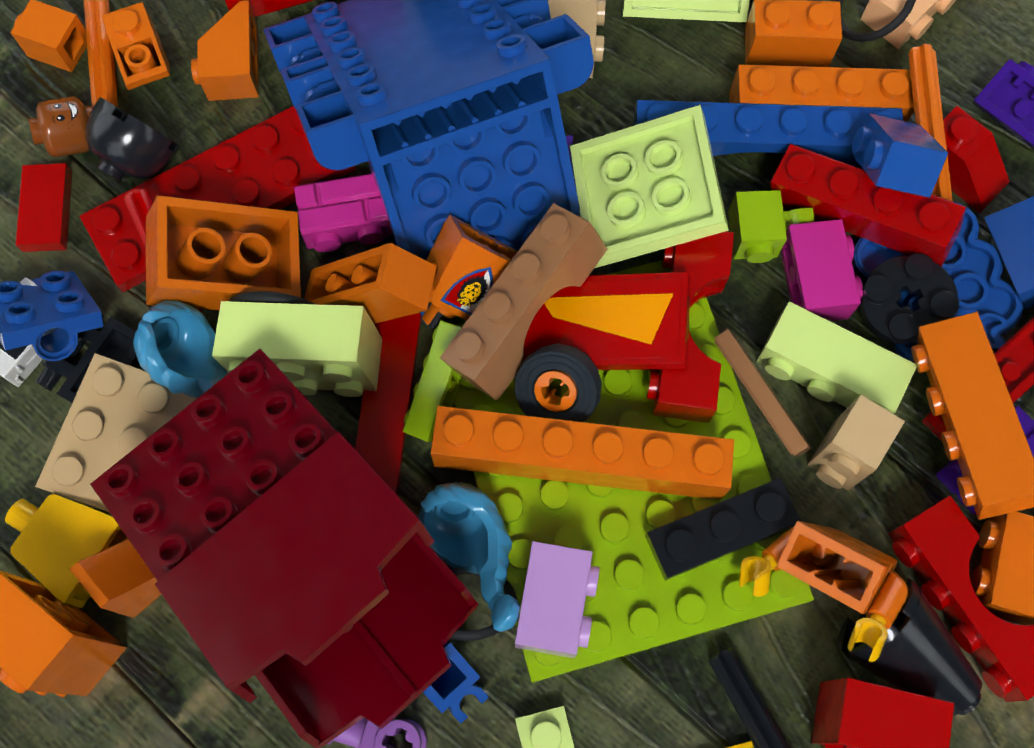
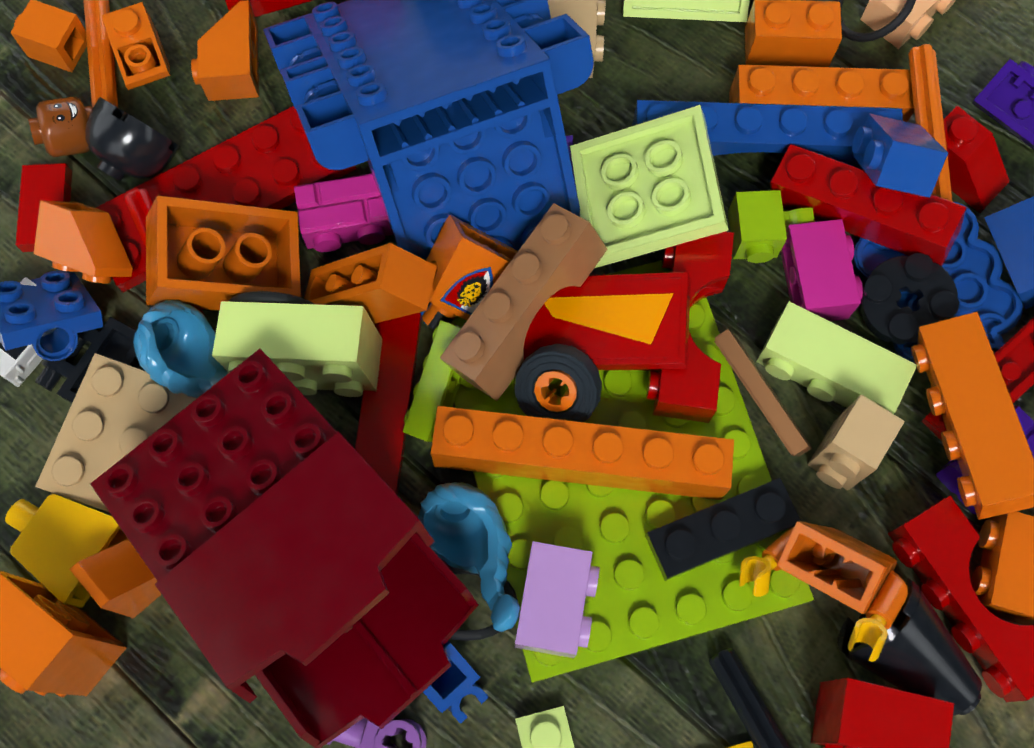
(80, 241): none -> orange slope

